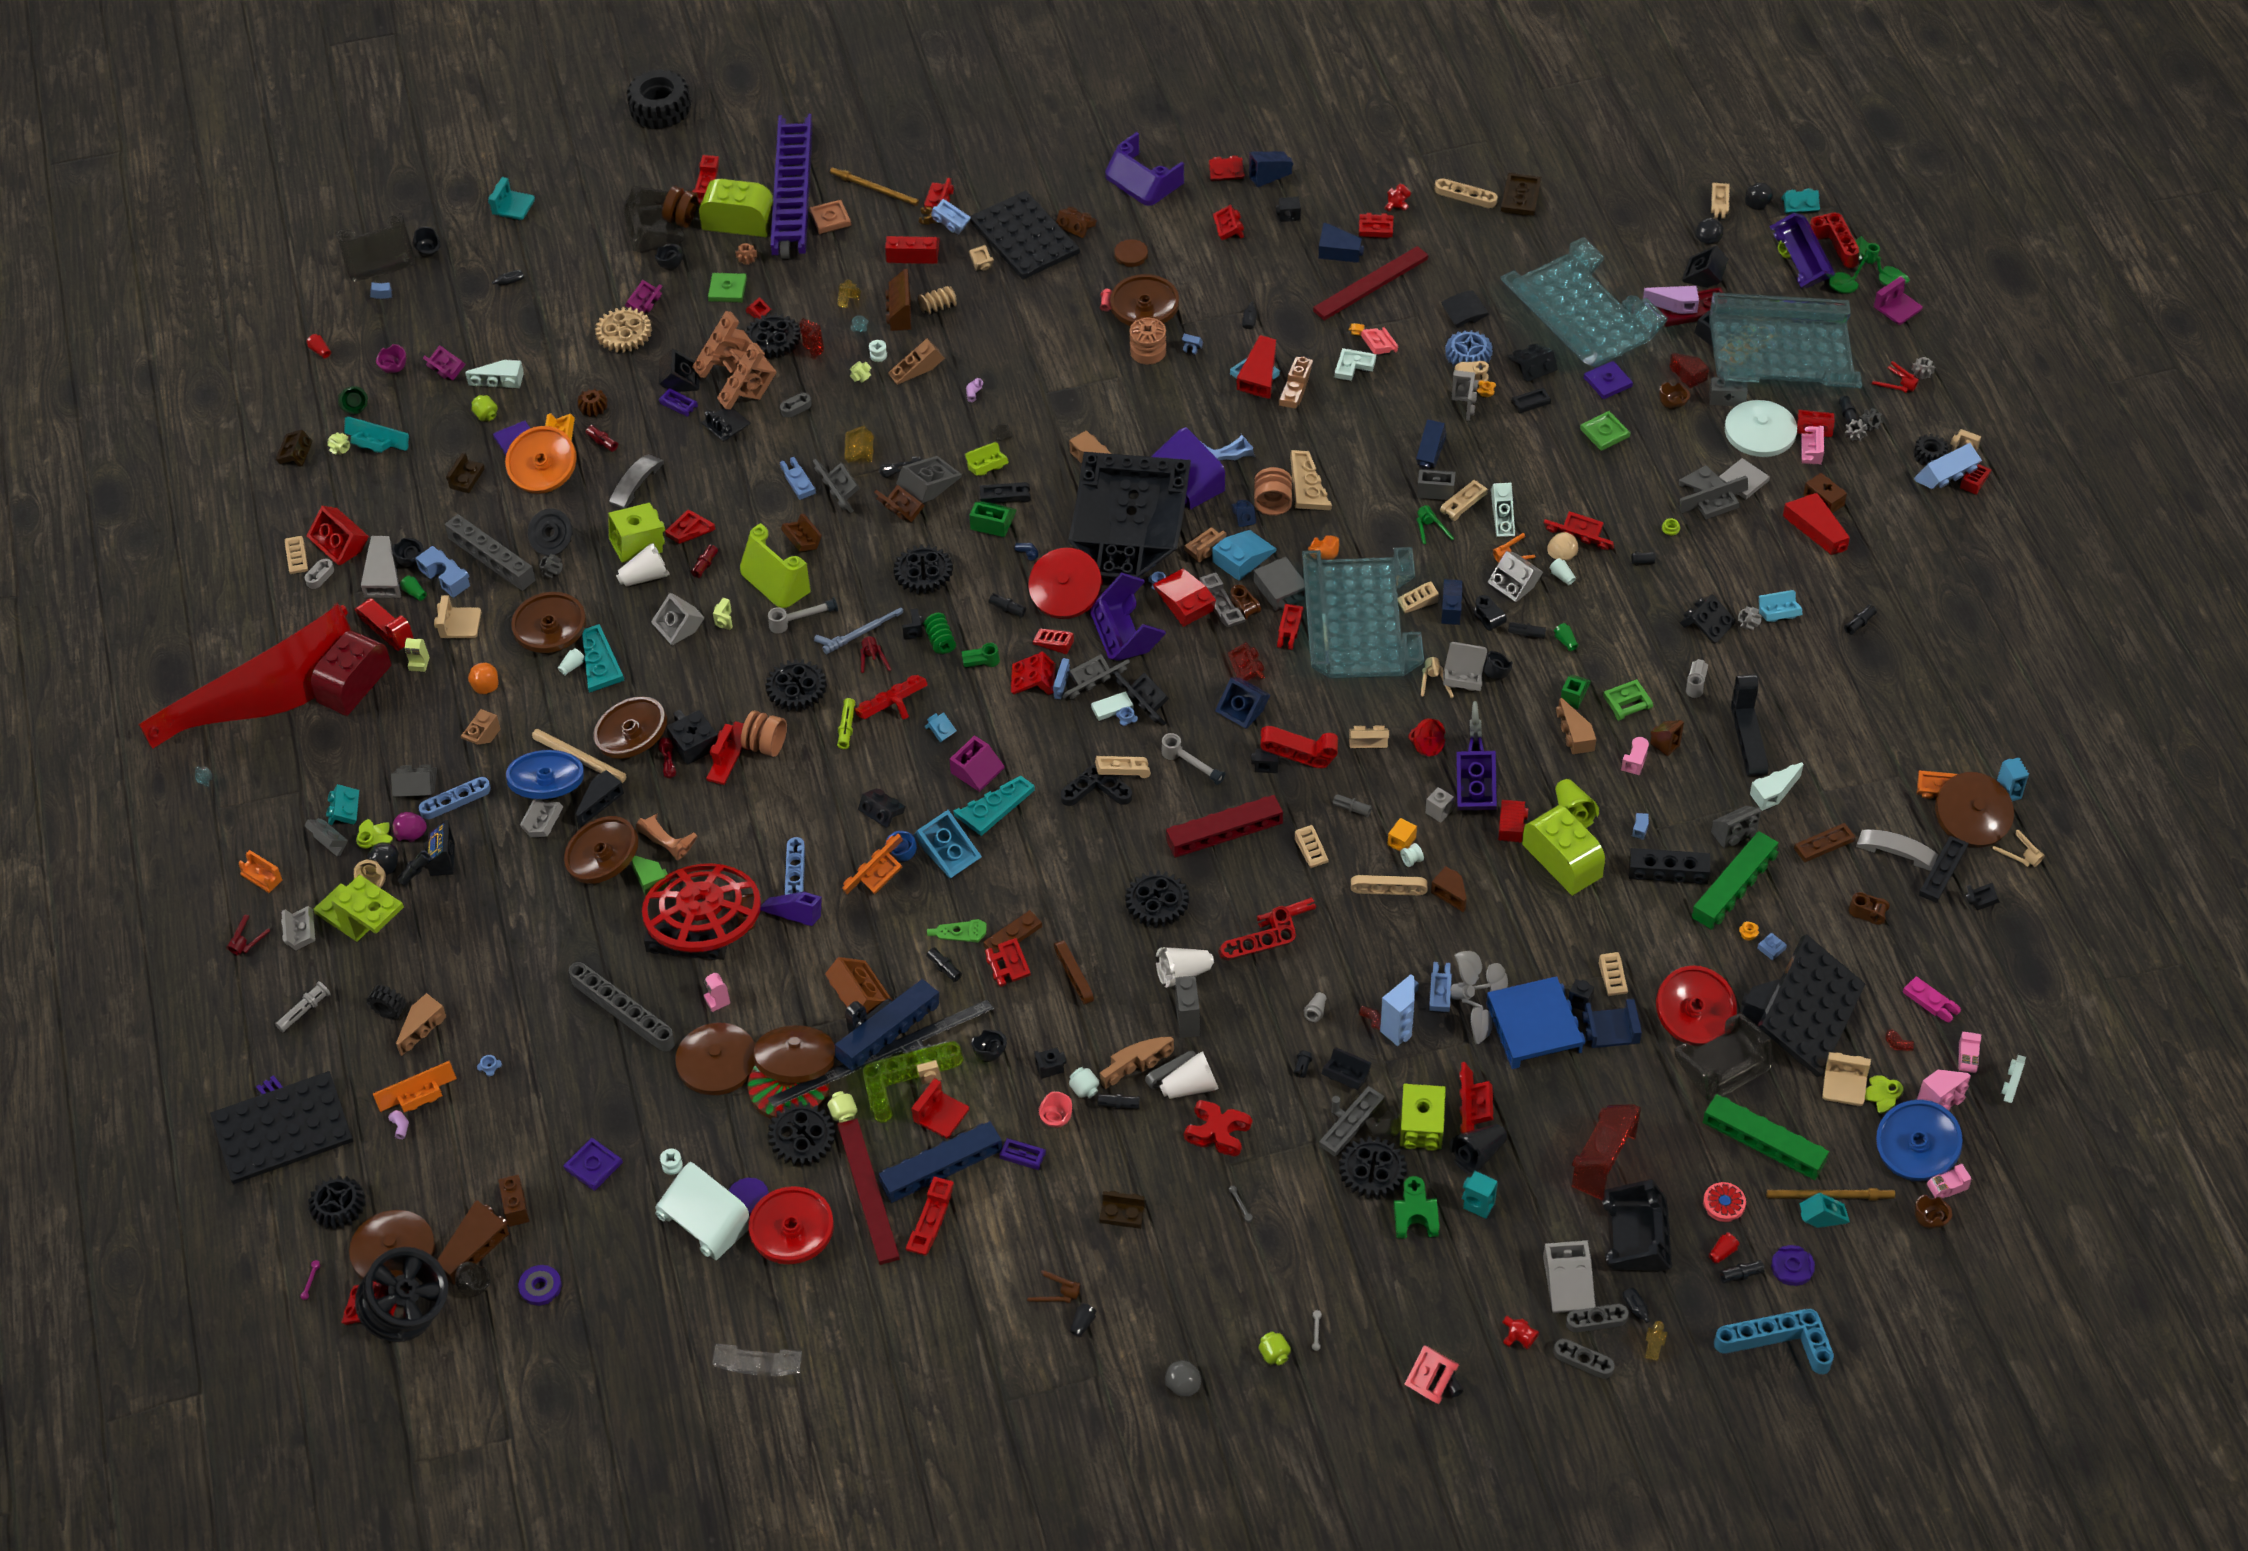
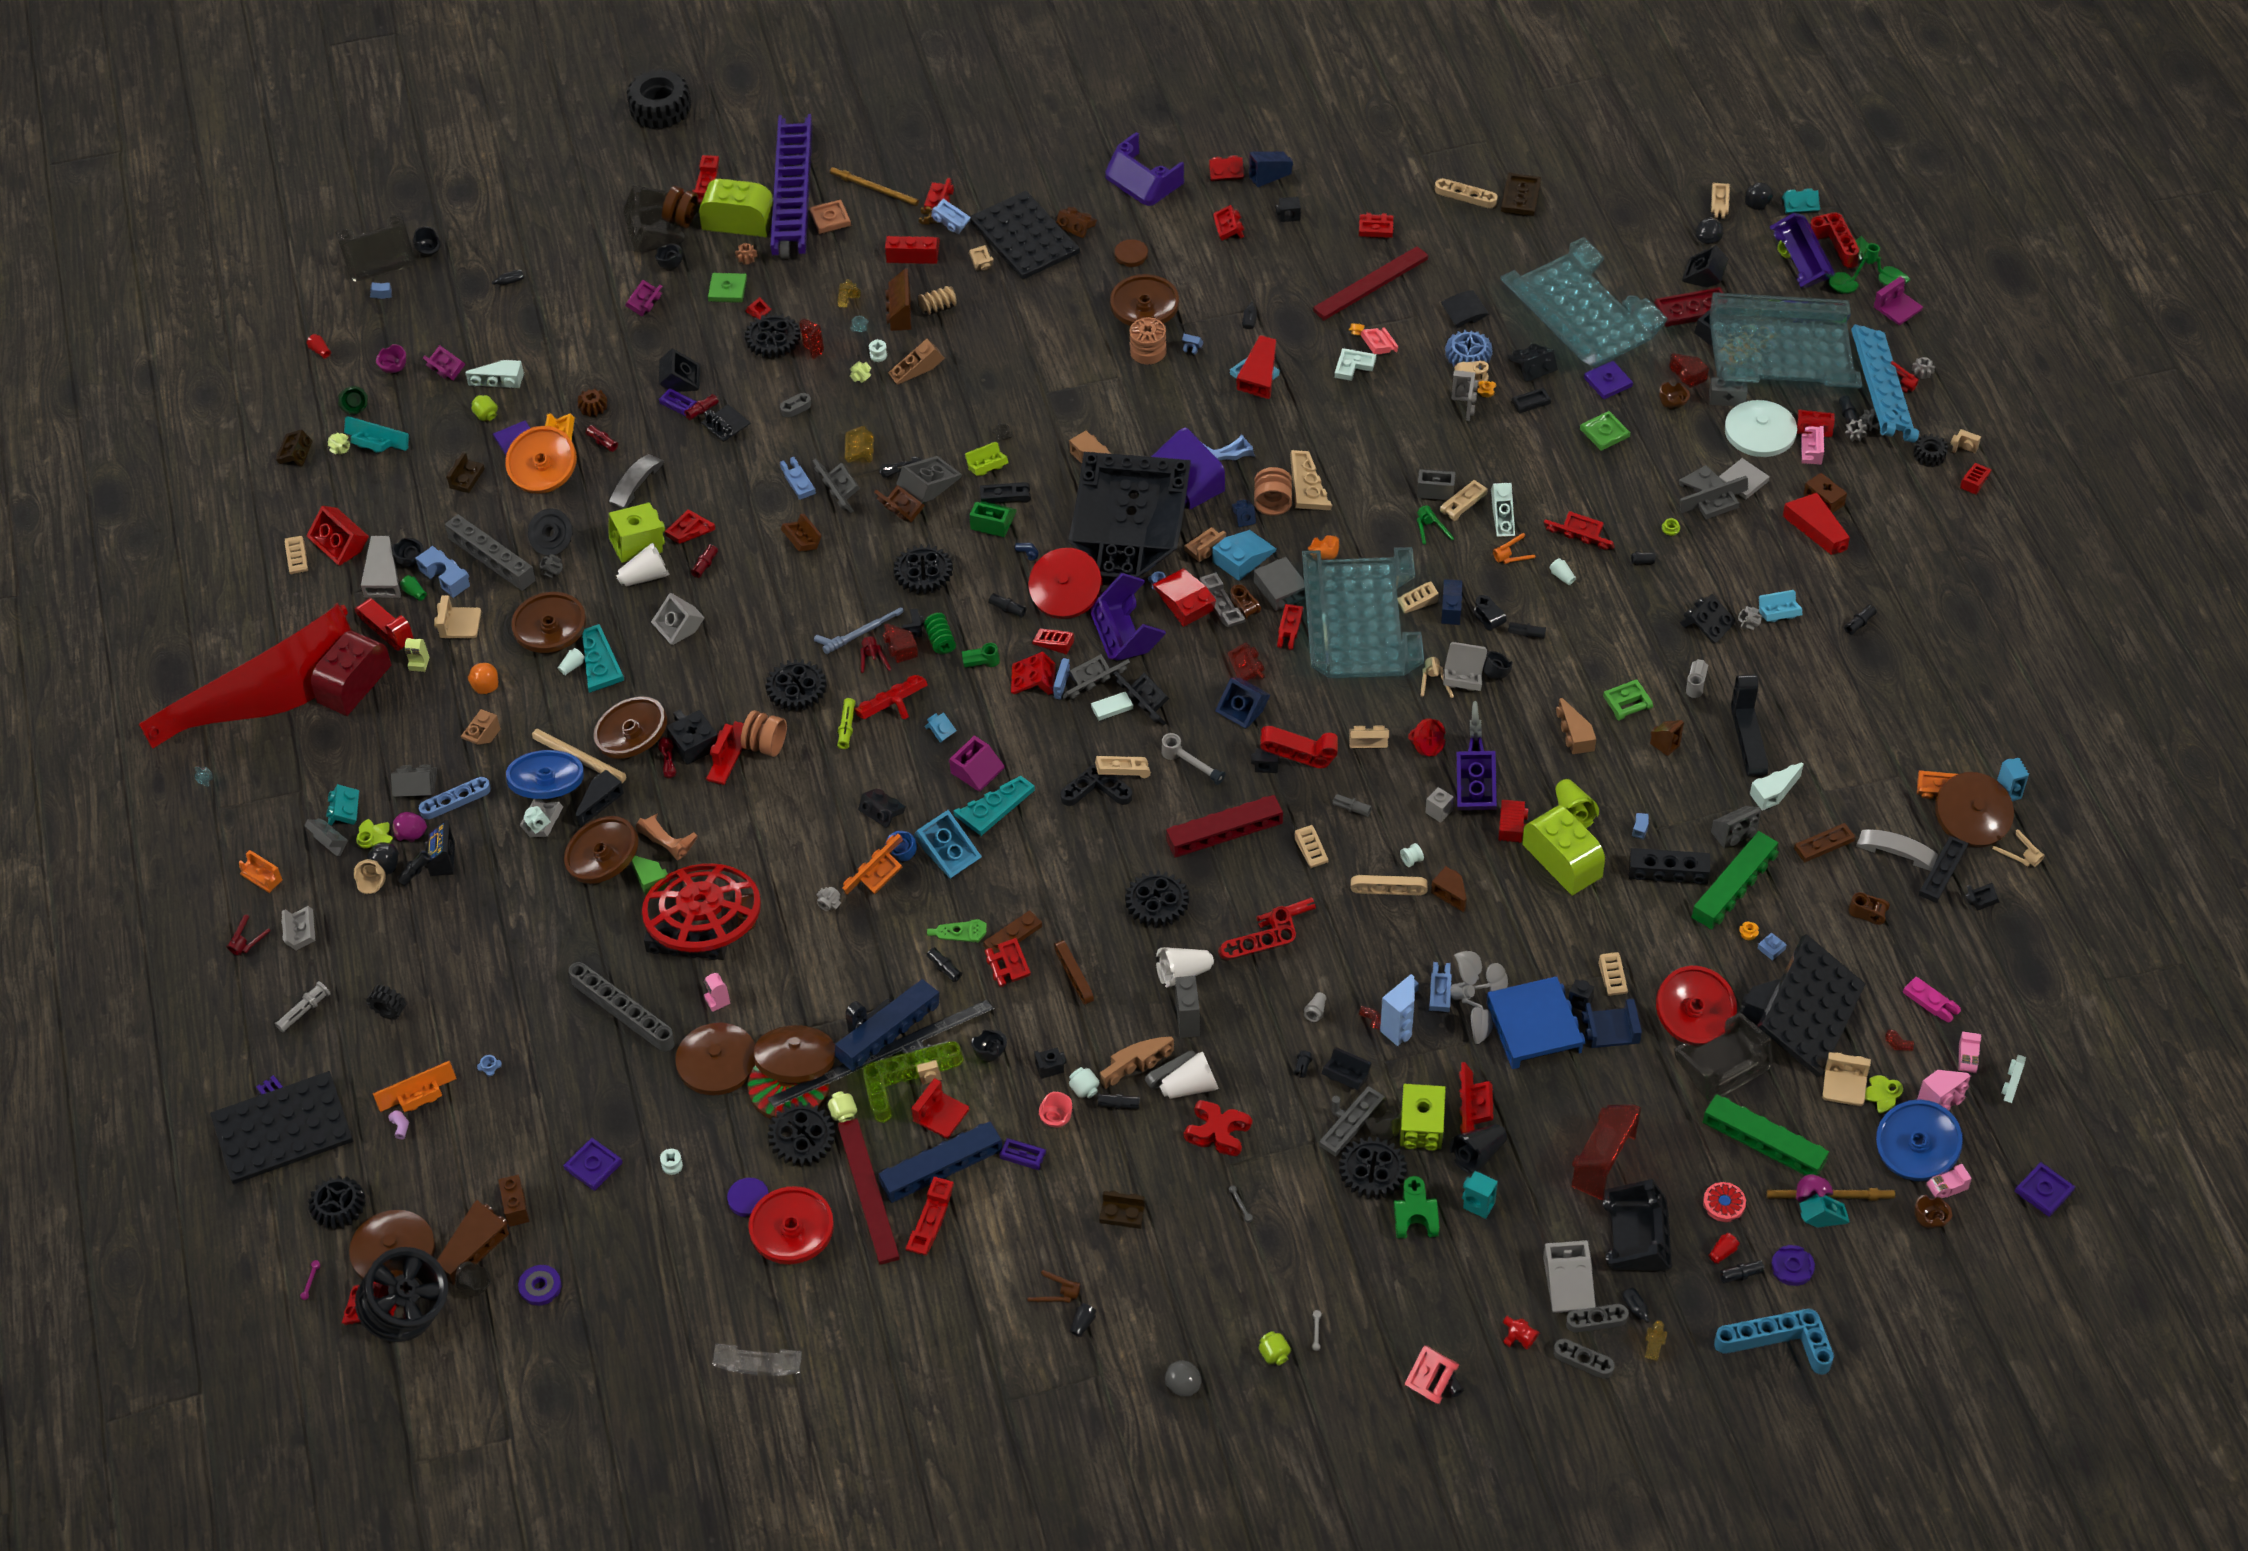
(319, 573): light grey beam -> none
(358, 908): lime bracket -> none
(421, 1019): medium nougat slope -> none
(508, 202): teal bracket -> none
(533, 815): none -> light aqua plate
(623, 329): tan gear -> none
(701, 407): none -> dark red pin
(704, 1210): light aqua windscreen -> none
(721, 614): yellowish green bracket -> none
(740, 356): nougat piece -> none
(777, 579): lime windscreen -> none
(779, 618): light grey piece -> none
(797, 870): medium blue beam -> none
(799, 907): dark purple slope -> none
(828, 898): none -> light grey gear
(856, 982): dark orange slope -> none
(900, 642): none -> clear red slope
(972, 388): lavender arm -> none
(1105, 302): coral pin -> none
(1126, 716): medium blue plate -> none
(1296, 382): medium nougat slope -> none
(1339, 245): dark blue slope -> none
(1397, 197): red piece -> none
(1402, 835): light orange panel -> none
(1431, 444): dark blue slope -> none
(1514, 576): light grey slope -> none
(1563, 546): tan hair -> none
(1565, 635): green cone -> none
(1575, 690): green slope -> none
(1634, 762): bright pink leg -> none
(1676, 299): lavender slope -> none
(1811, 1185): none -> magenta hair
(1883, 383): none -> dark azure hinge
(1949, 467): light blue slope -> none
(2044, 1189): none -> dark purple plate

